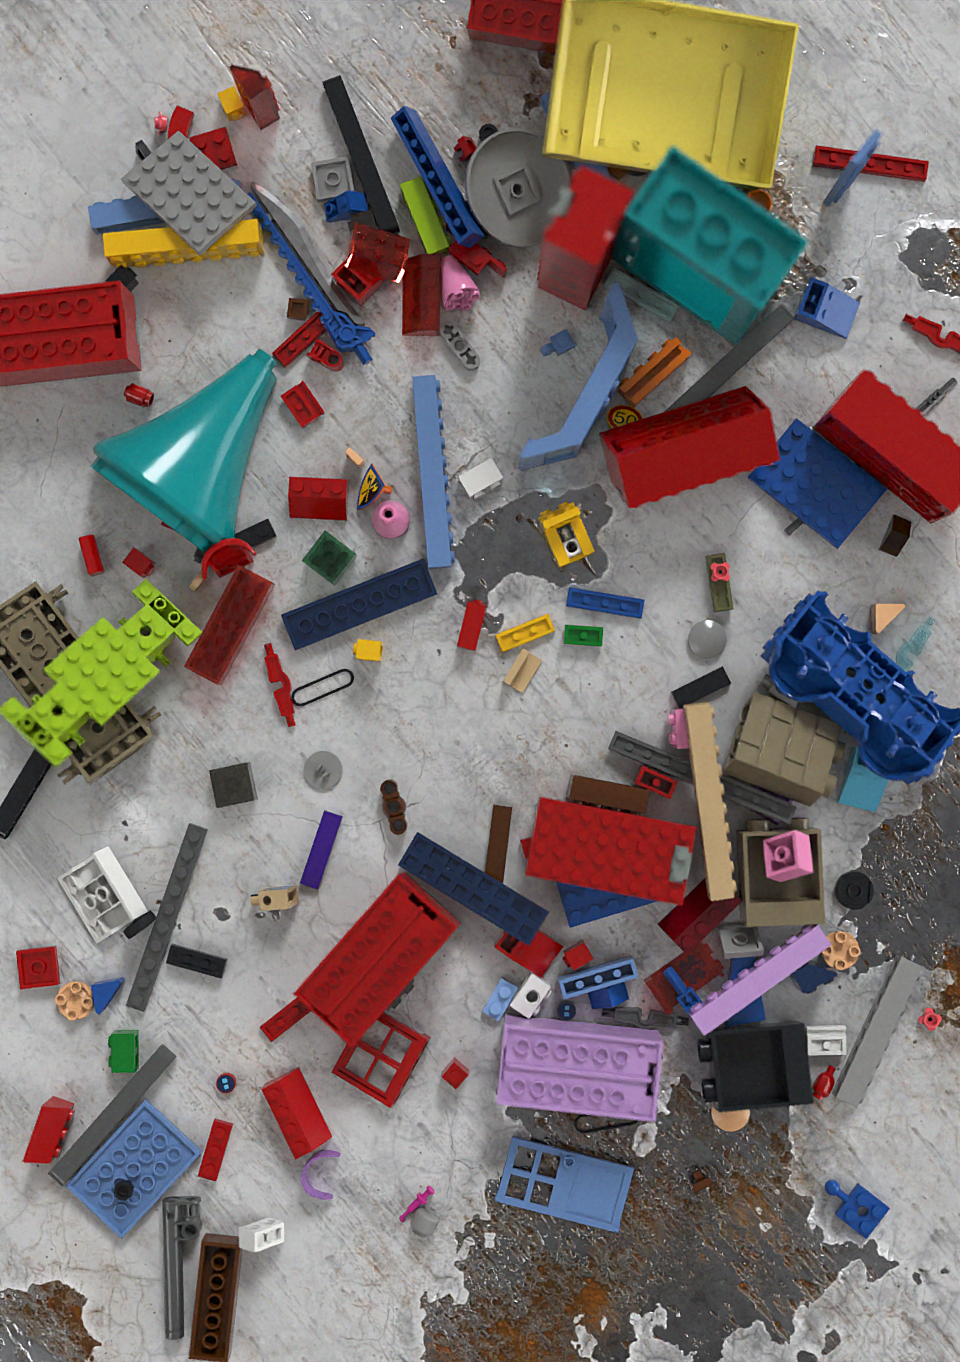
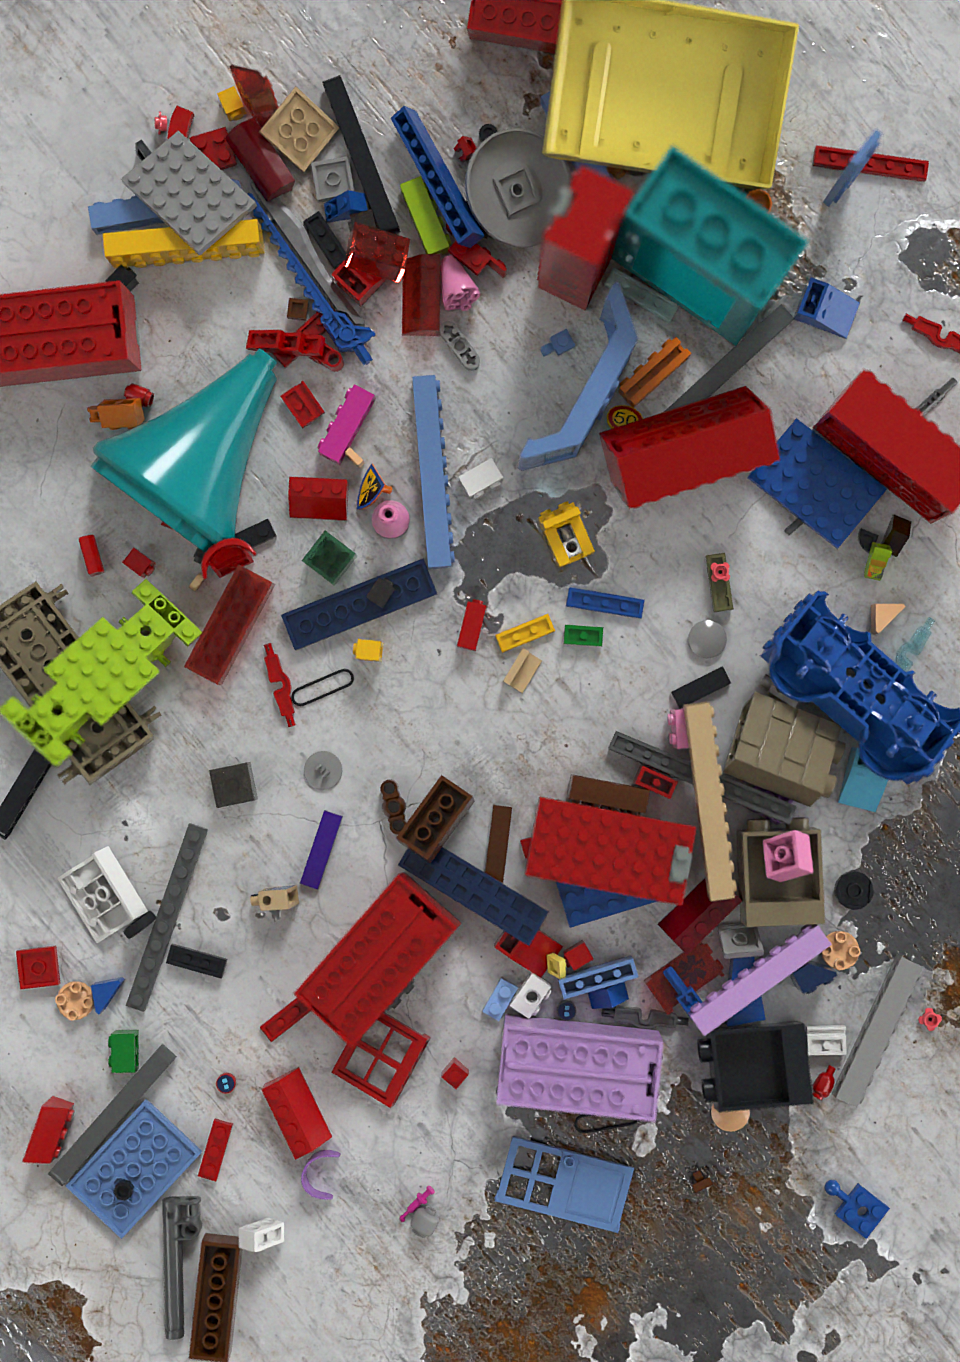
(118, 413): none -> orange brick
(260, 160): none -> dark red brick
(285, 343): none -> red slope
(299, 129): none -> tan plate
(325, 239): none -> black tile
(347, 424): none -> dark pink brick
(381, 592): none -> clear smoke brick
(443, 802): none -> reddish brown brick
(556, 965): none -> light yellow plate
(866, 538): none -> black tile
(877, 561): none -> lime leg

